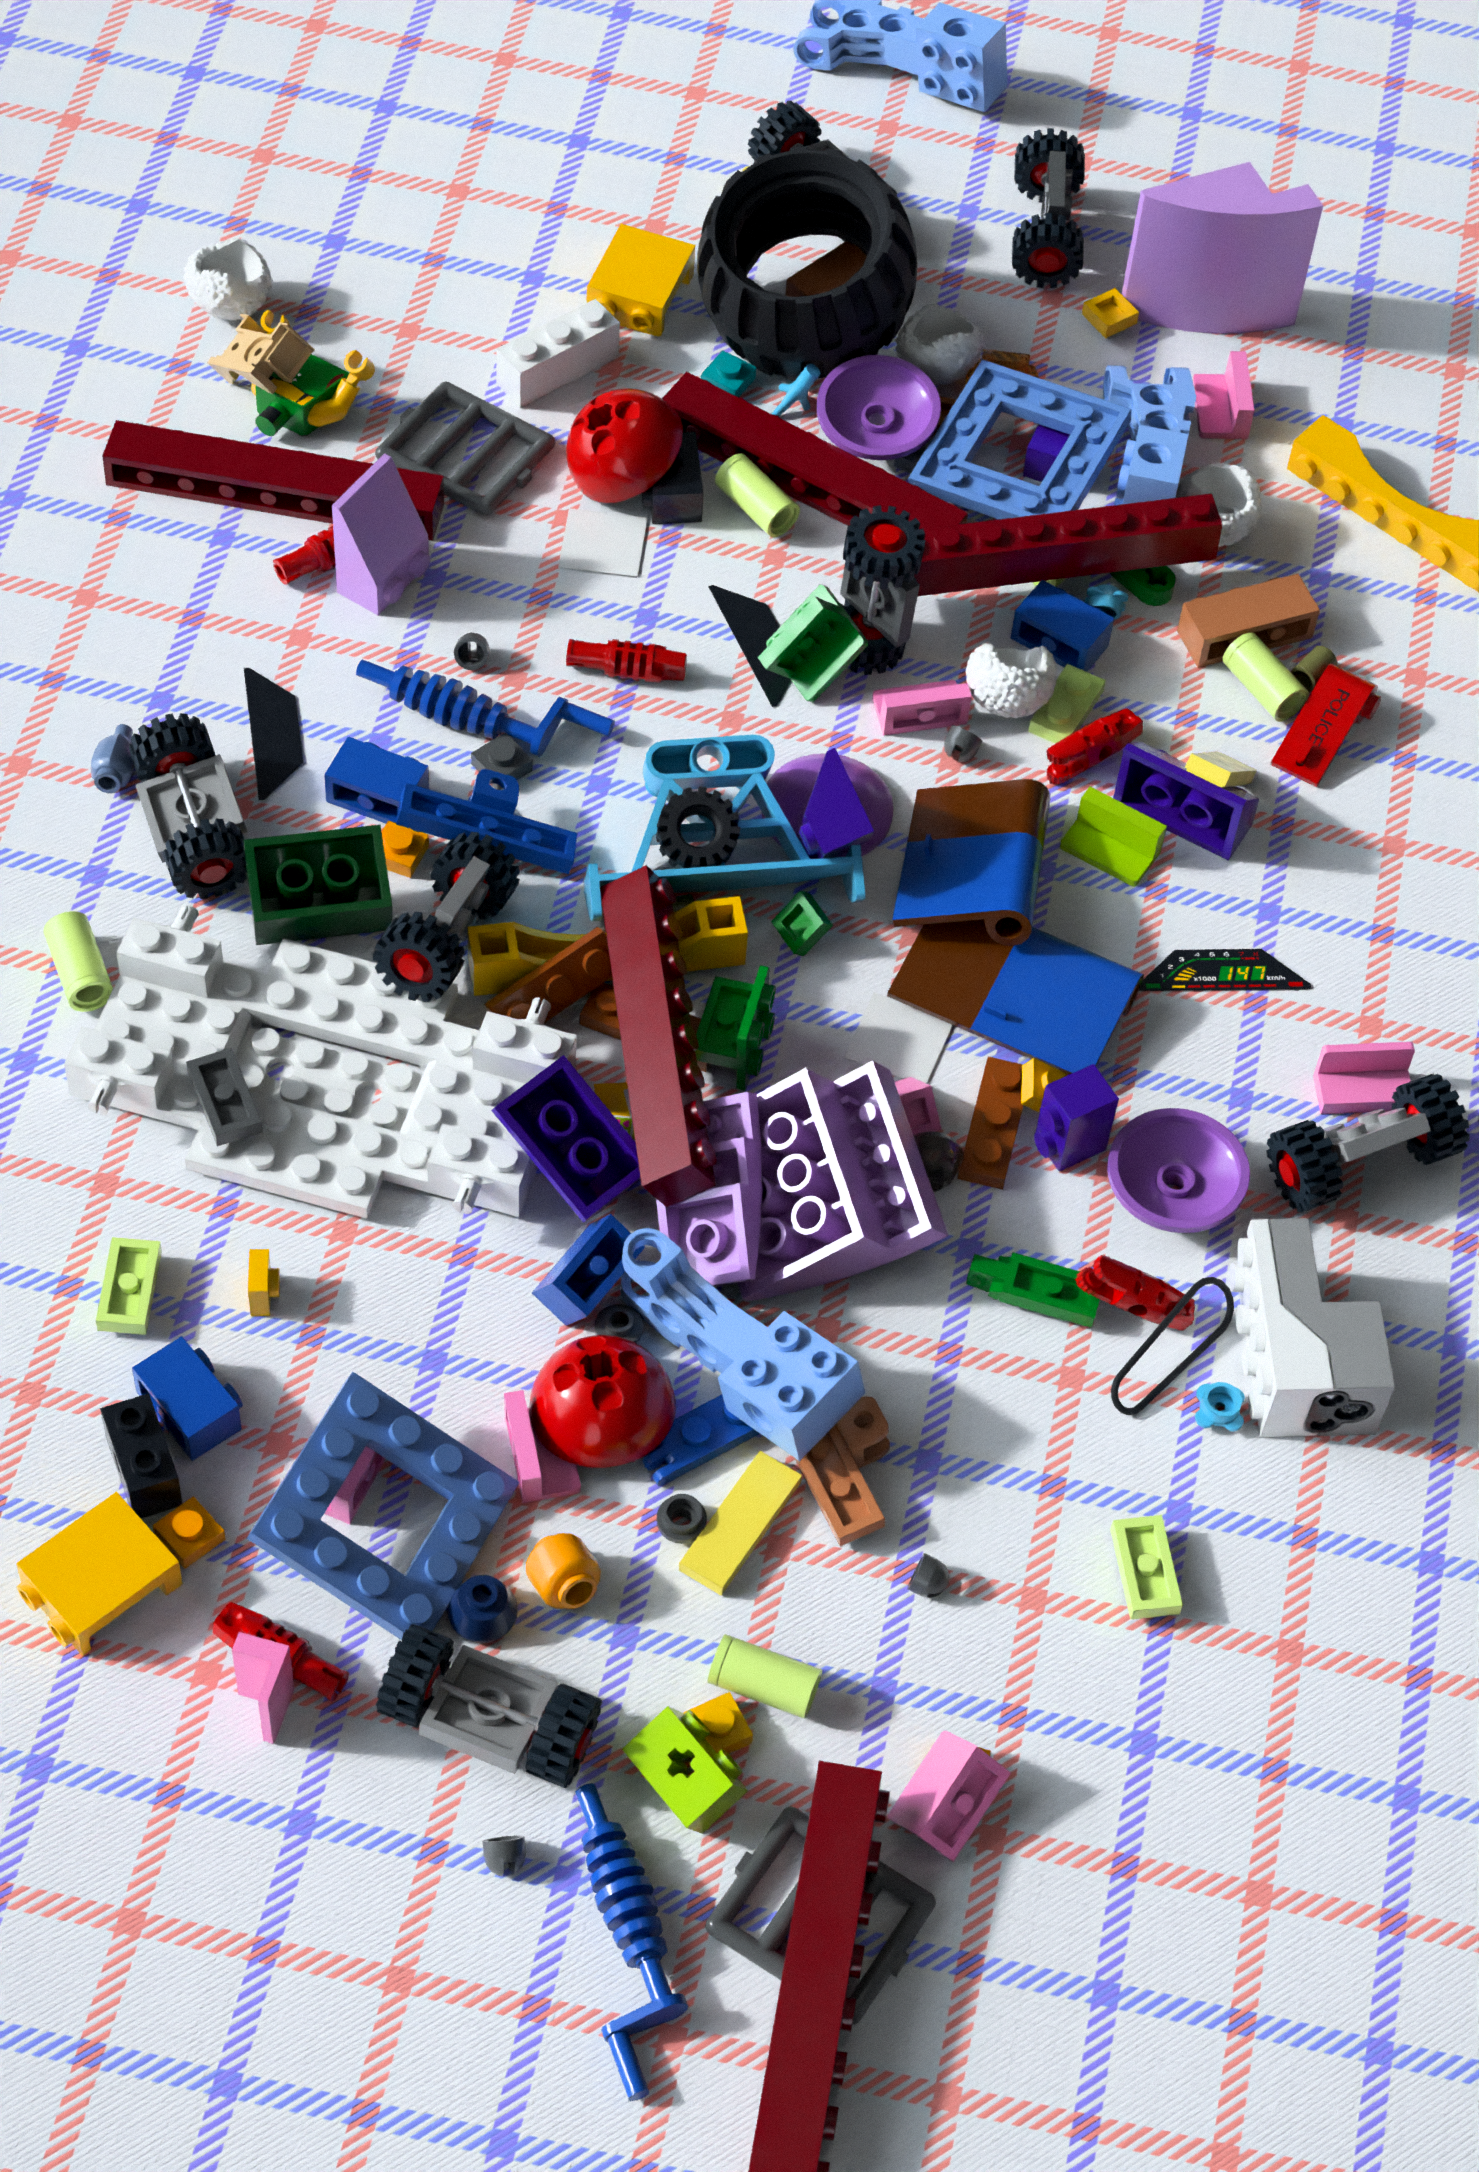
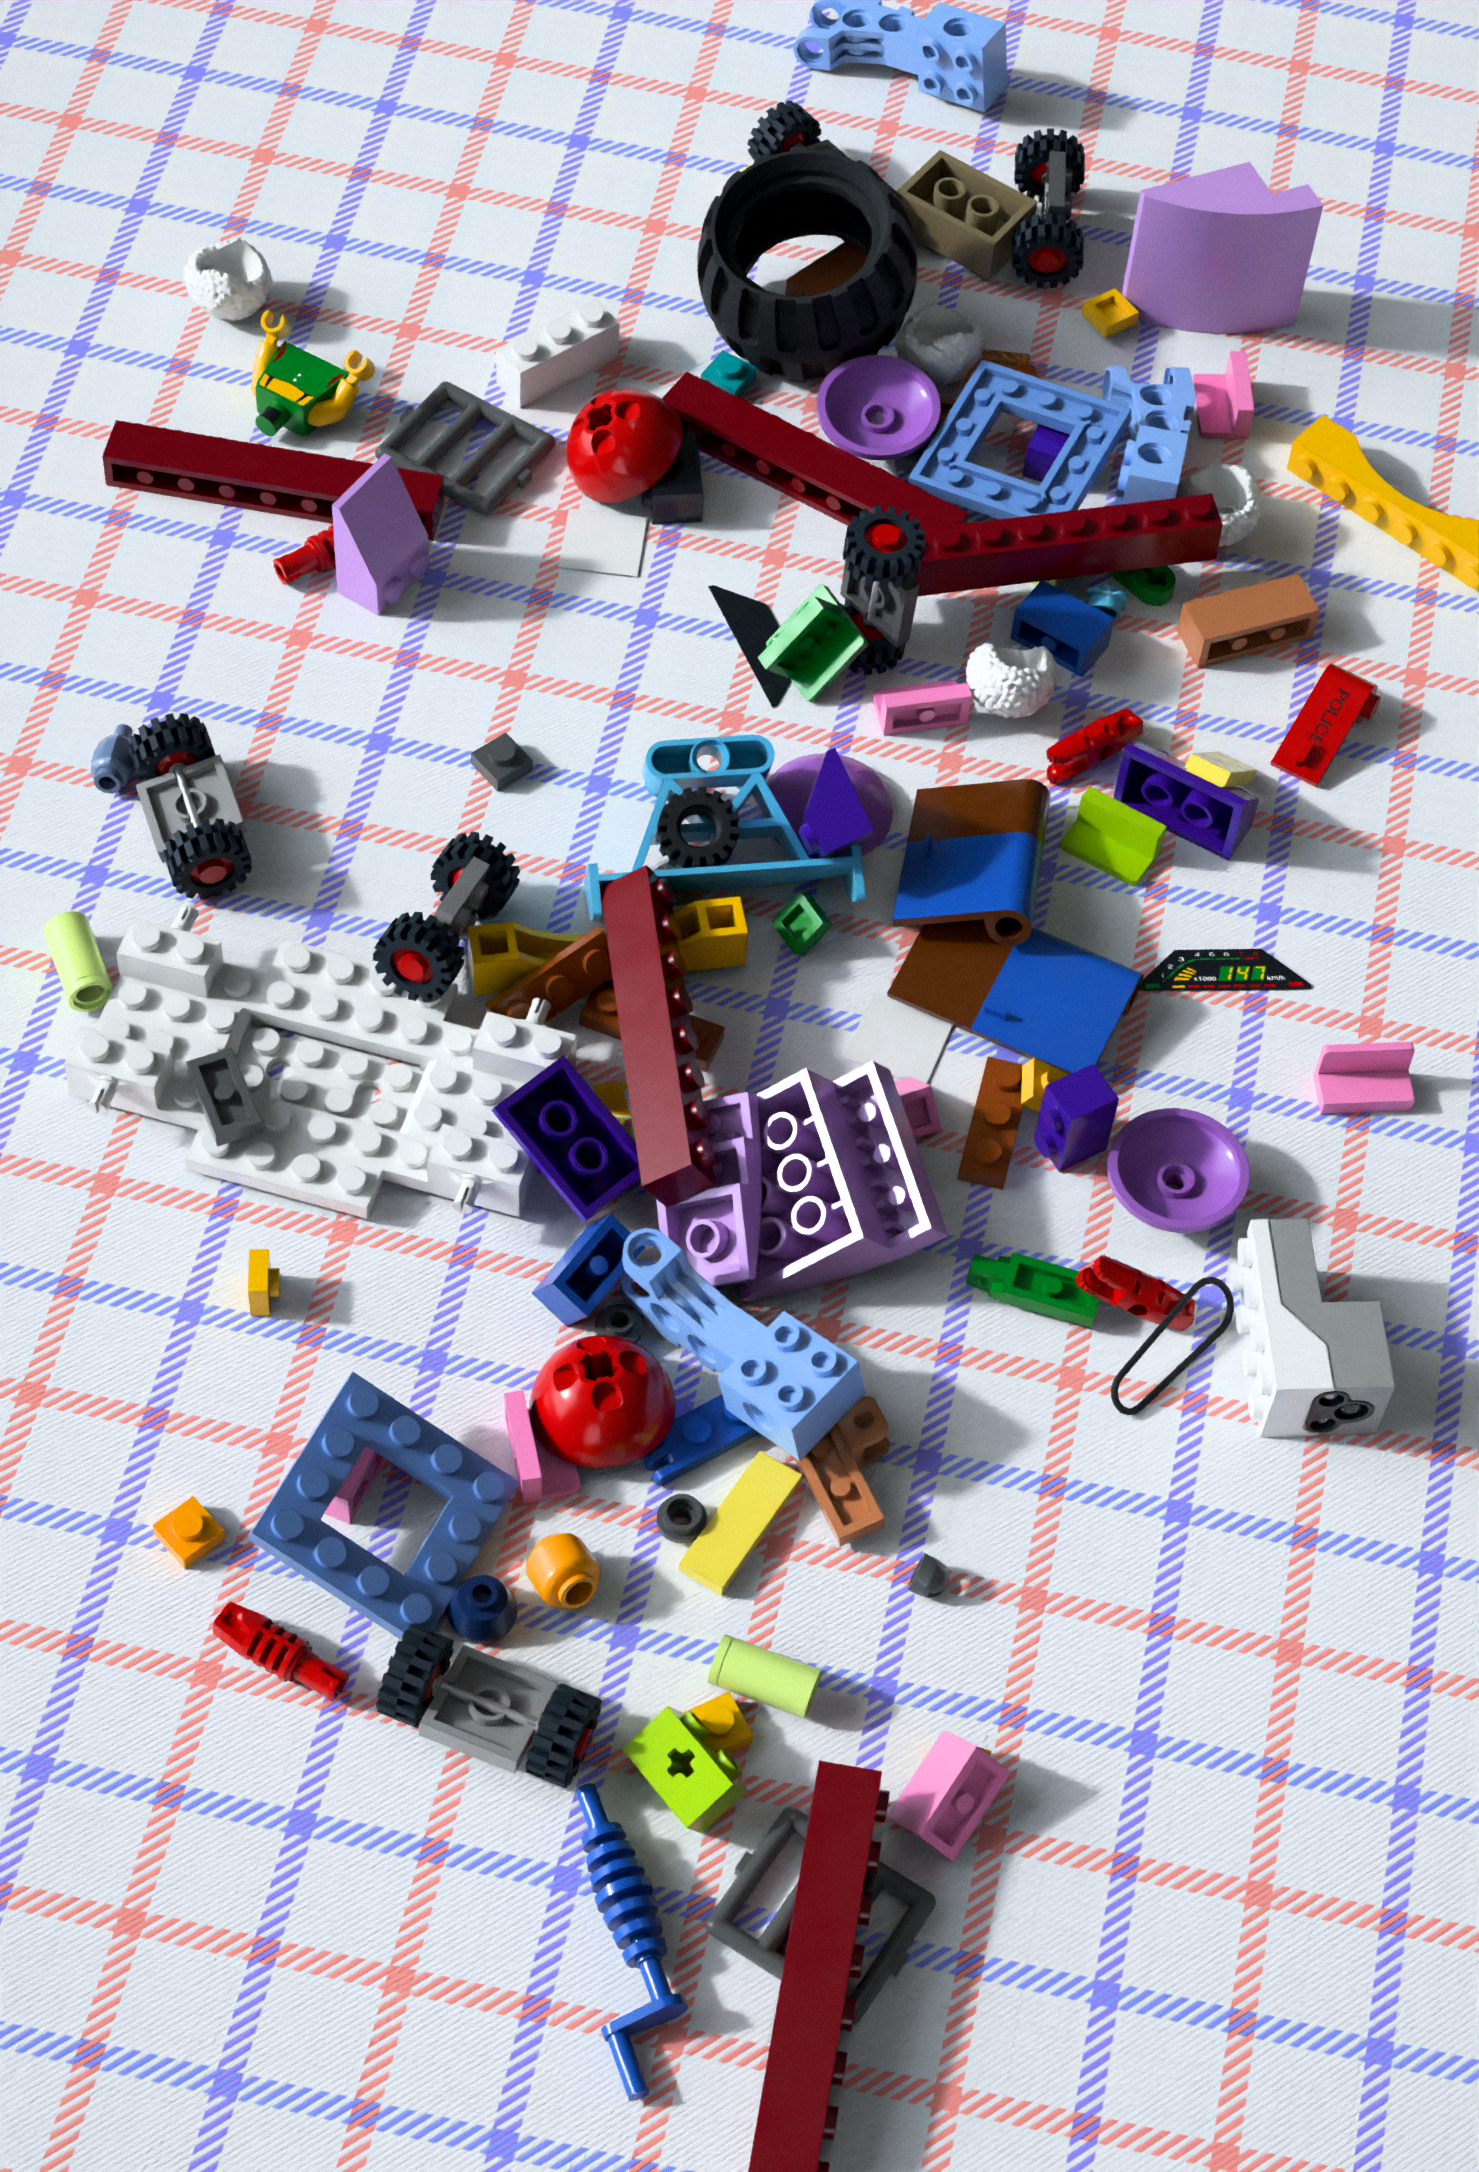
(96, 1571): yellow panel -> none
(128, 1286): yellowish green plate -> none
(141, 1456): black brick -> none
(189, 1397): blue brick -> none
(259, 354): tan piece -> none
(265, 1675): bright pink panel -> none
(273, 732): black sticker -> none
(318, 884): dark green slope -> none
(371, 779): blue brick -> none
(403, 848): light orange plate -> none
(462, 651): dark grey hinge -> none
(462, 707): blue piece -> none
(492, 814): blue plate -> none
(504, 1850): dark grey hinge -> none
(628, 660): red hinge -> none
(641, 277): yellow panel -> none
(735, 1024): green bracket -> none
(757, 495): yellowish green pin -> none
(798, 390): medium azure bar -> none
(940, 1157): clear smoke cone -> none
(962, 741): dark grey hinge -> none
(964, 213): none -> dark tan brick
(1069, 705): yellowish green plate -> none
(1146, 1567): yellowish green plate -> none
(1224, 1395): medium azure plate -> none
(1265, 676): yellowish green pin -> none
(1312, 666): olive hinge -> none
(1422, 1115): black plate -> none

